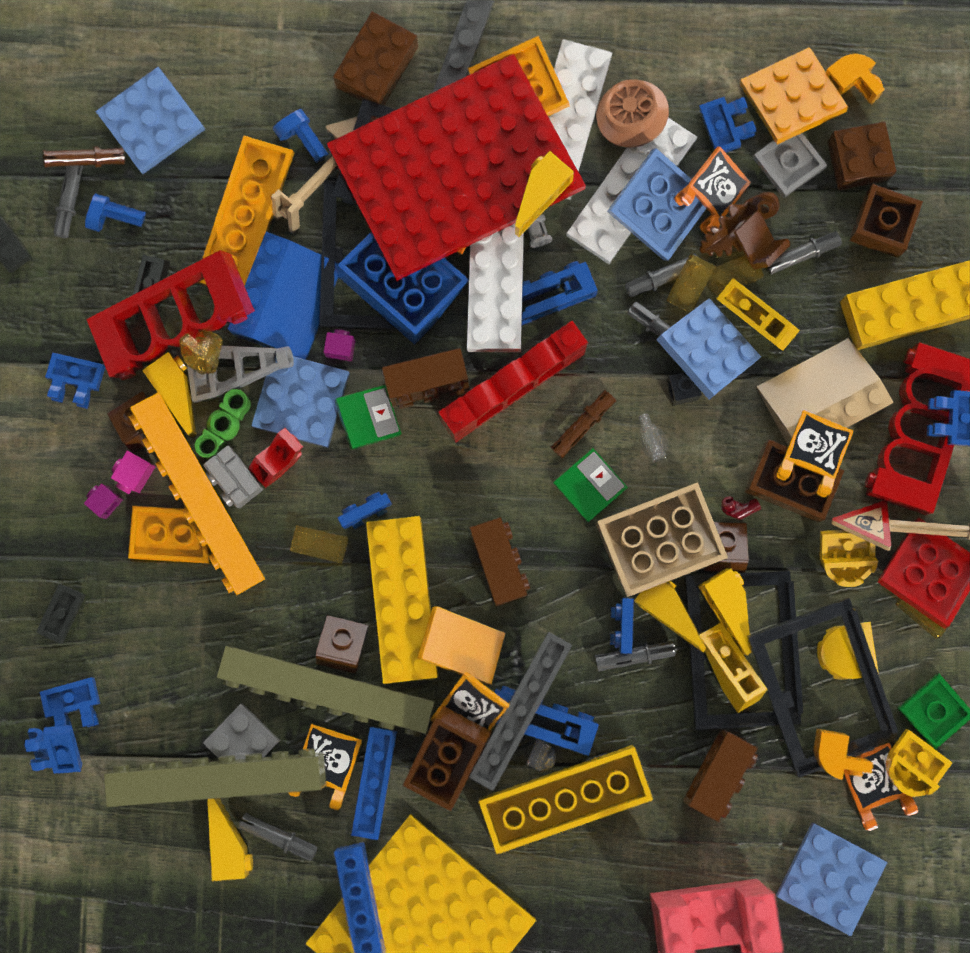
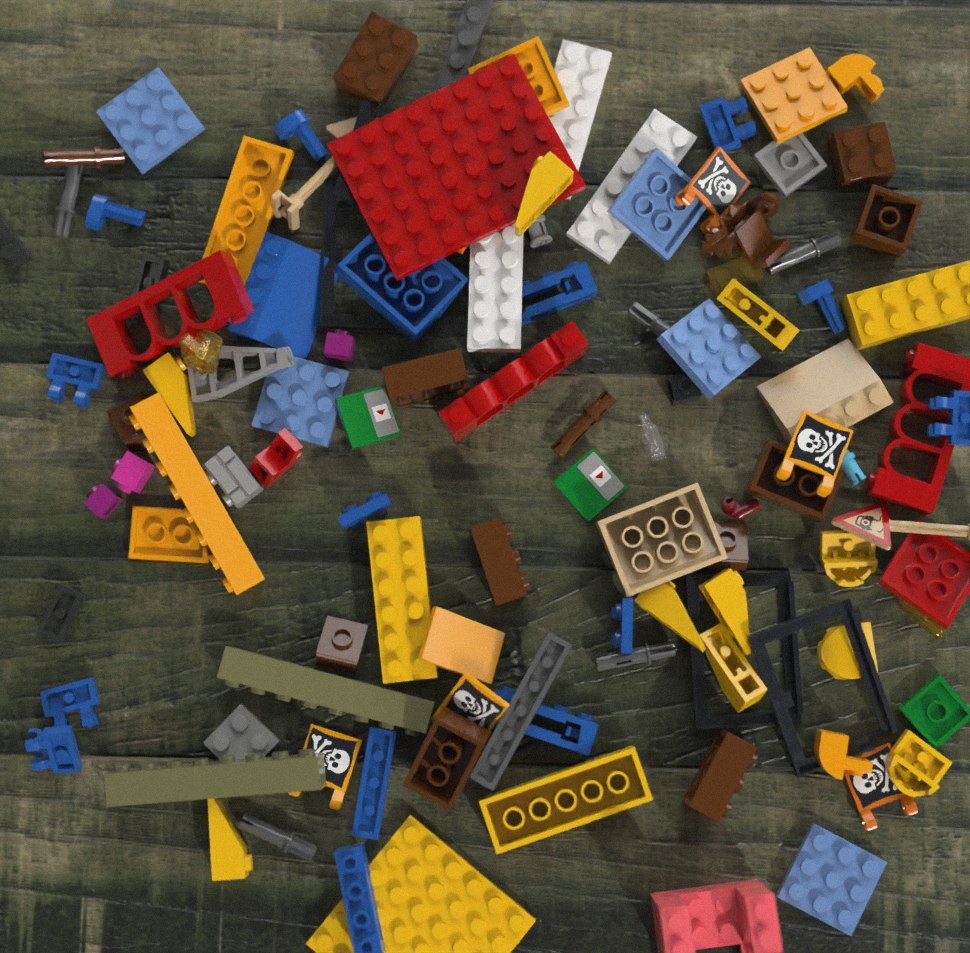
(225, 412): bright green piece -> none
(319, 544): clear yellow plate -> none
(541, 757): clear plate -> none
(632, 113): nougat wheel -> none
(655, 278): dark grey axle -> none
(690, 283): clear yellow plate -> none
(822, 294): none -> blue piece
(852, 469): none -> medium azure pin

